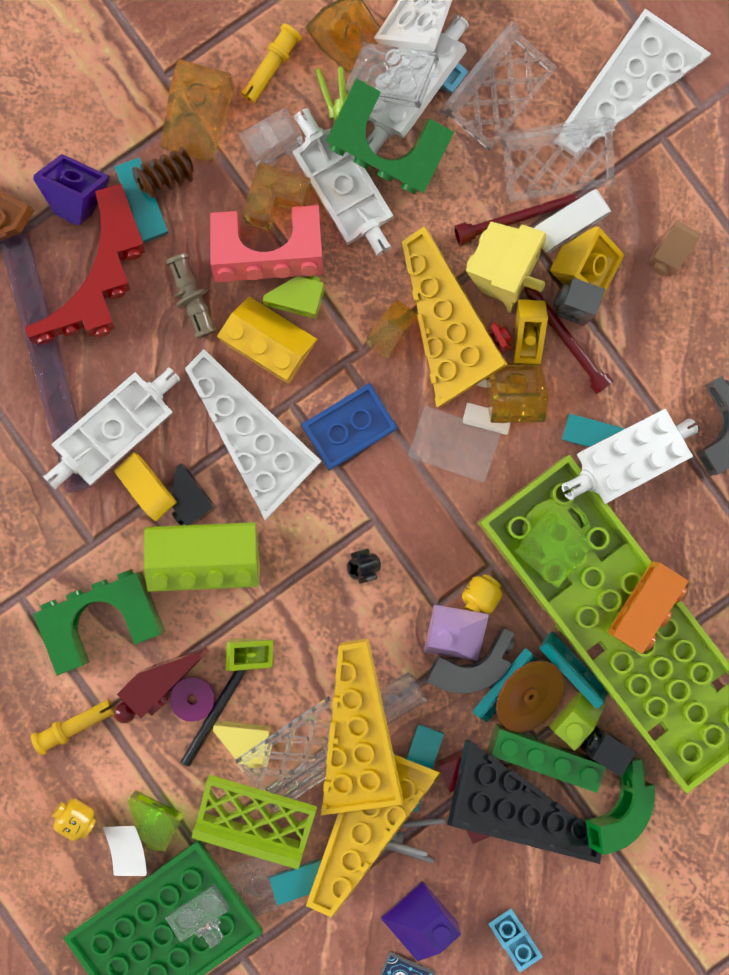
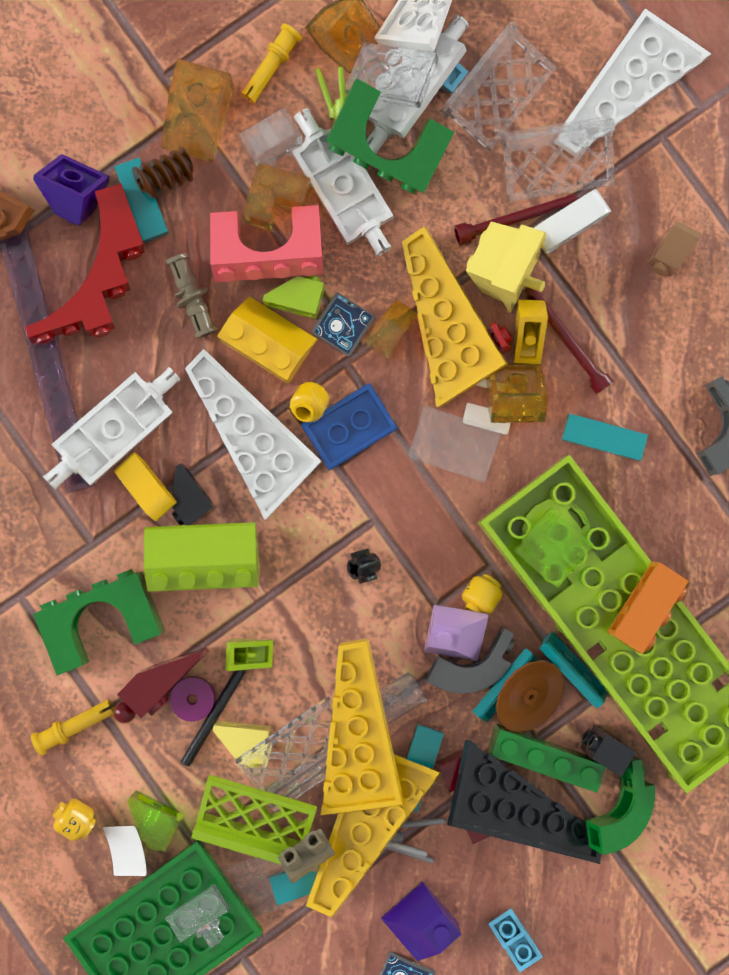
(306, 855): none -> dark tan hips
(309, 402): none -> yellow head
(343, 324): none -> sticker
(576, 721): lime slope -> none
(578, 301): dark grey brick -> none
(588, 258): yellow slope -> none
(632, 457): white plate -> none

